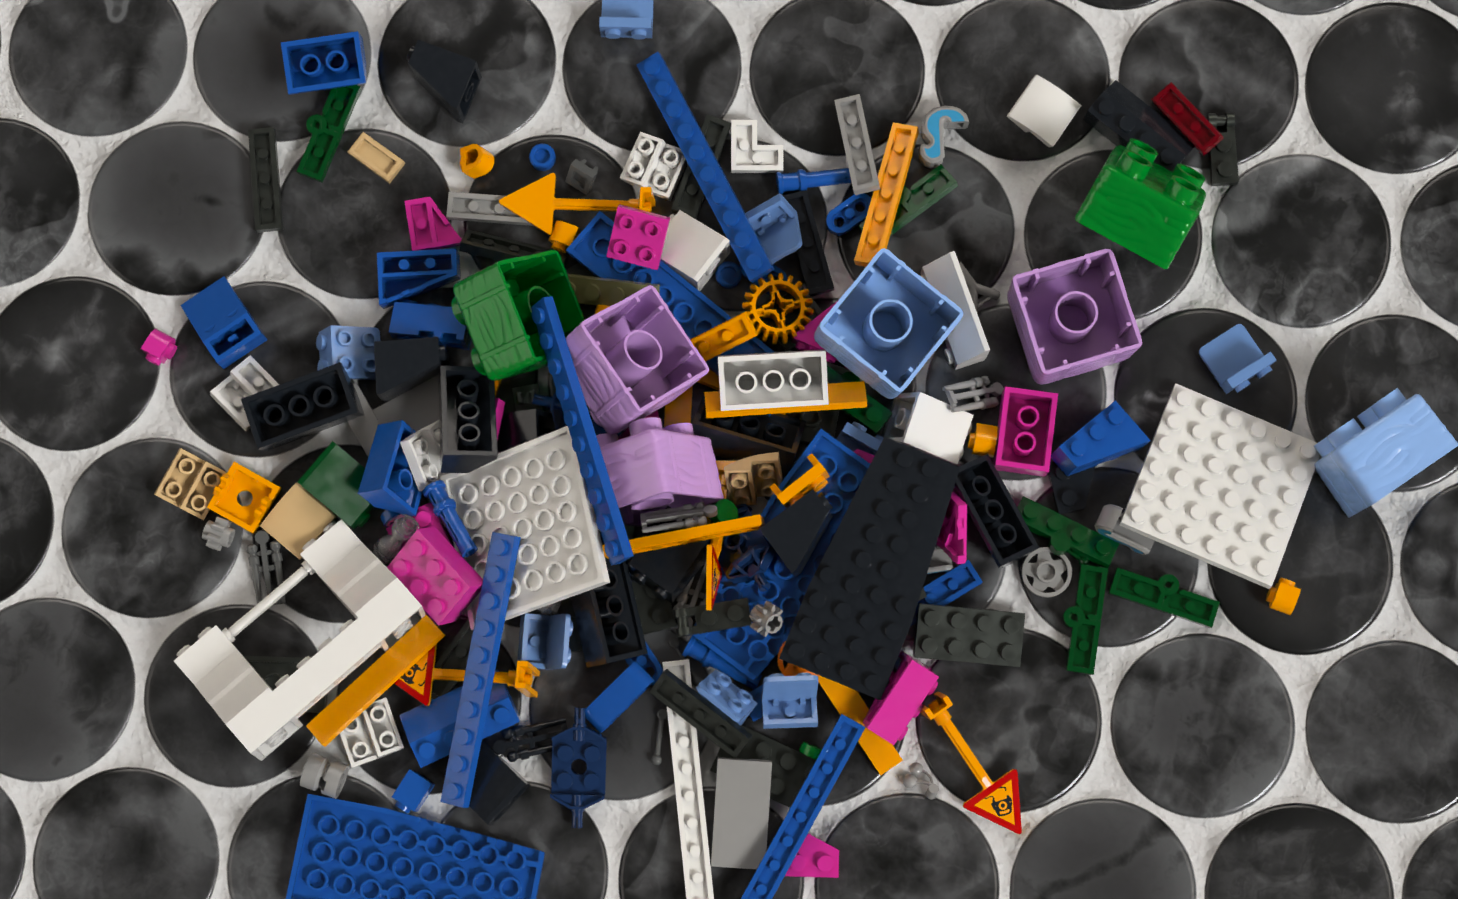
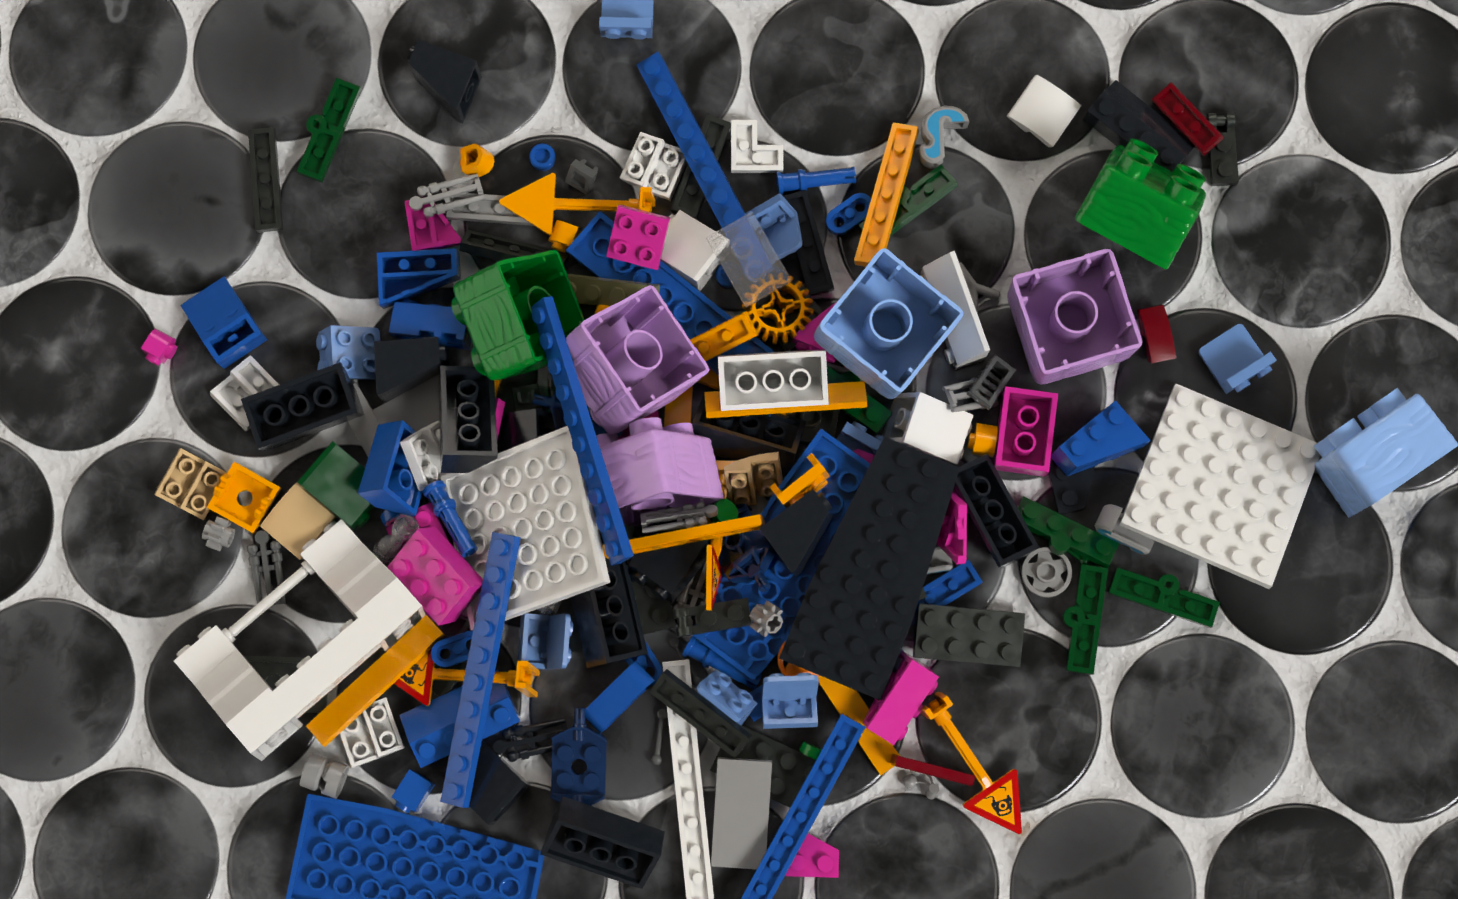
(324, 62): blue slope -> none
(376, 157): tan tile -> none
(417, 203): none -> light grey piece
(457, 648): none -> blue plate
(603, 842): none -> black slope
(748, 259): none -> clear tile
(857, 144): light grey plate -> none
(932, 770): none -> dark red tile
(1002, 369): none -> dark grey slope
(1157, 333): none -> dark red slope
(1283, 596): light orange plate -> none

